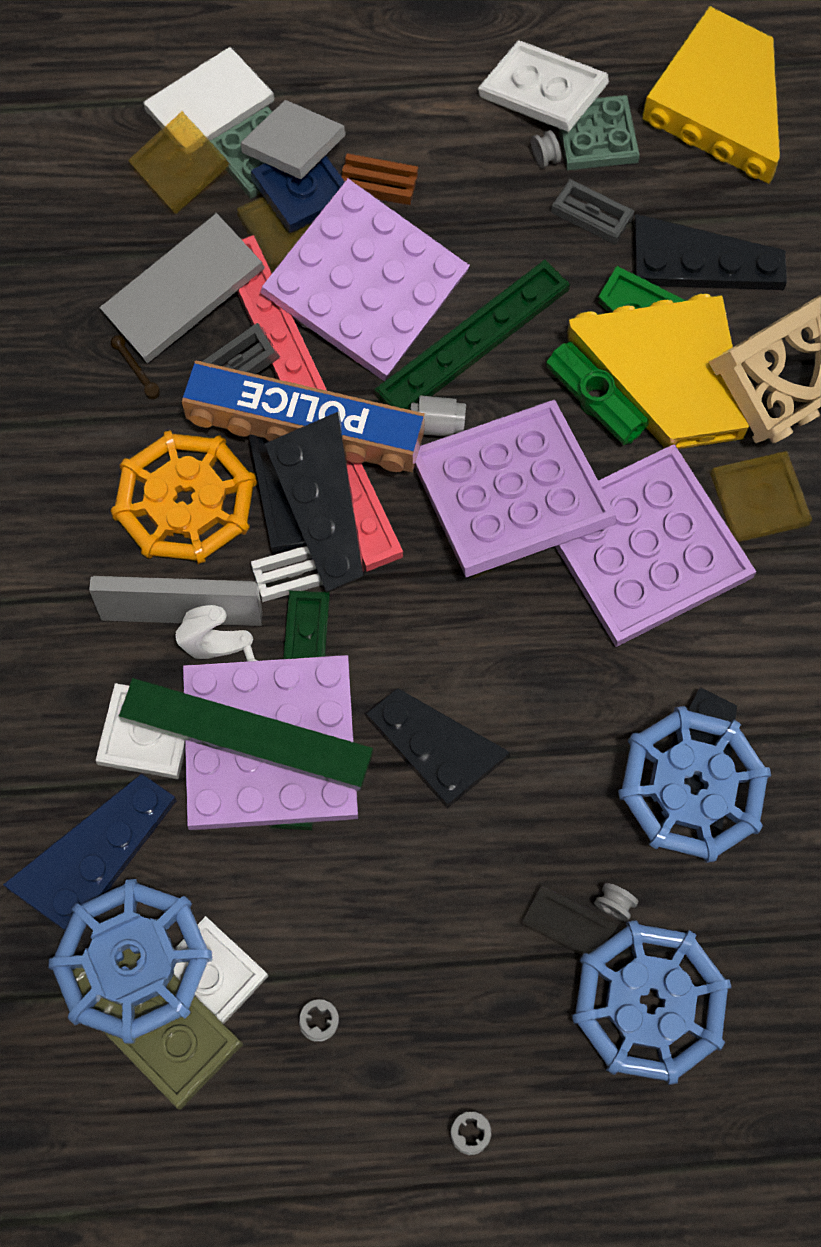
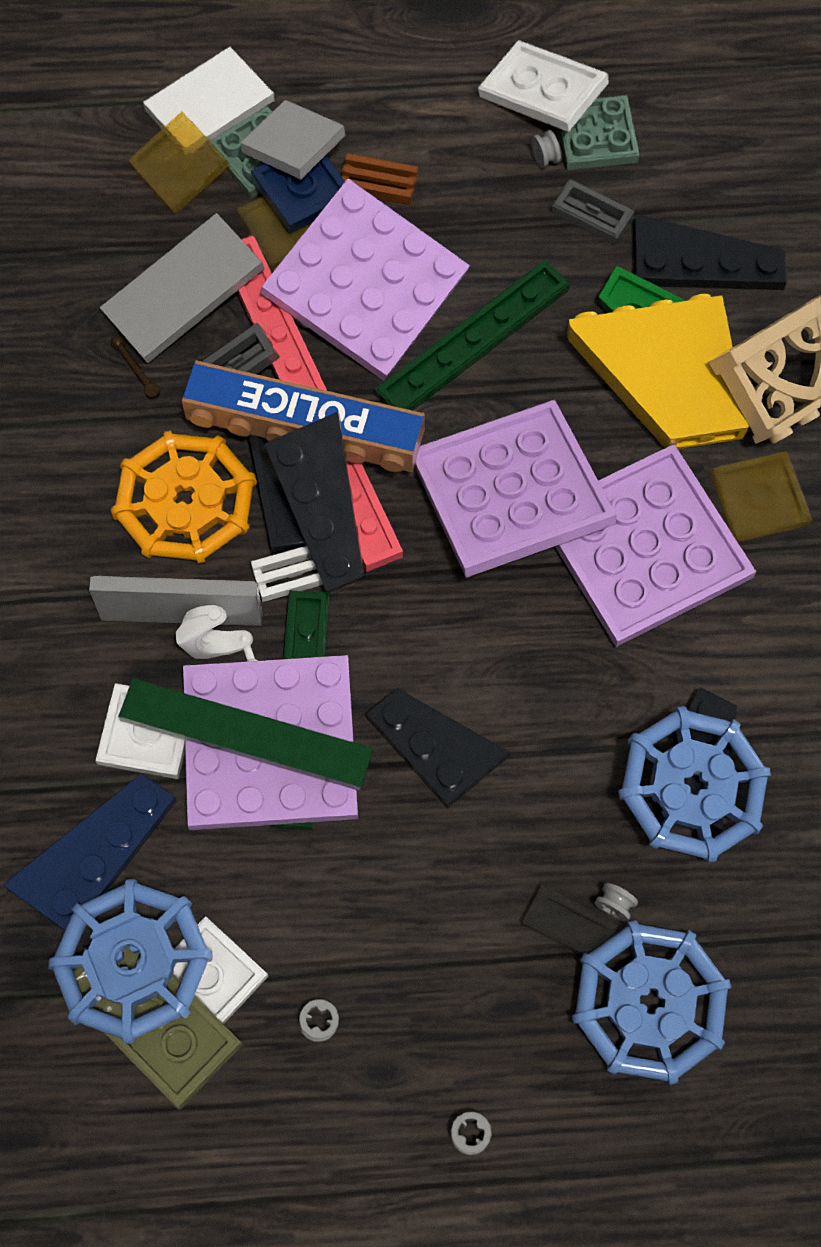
(442, 415): light grey brick -> none
(613, 408): green piece -> none
(722, 95): yellow slope -> none

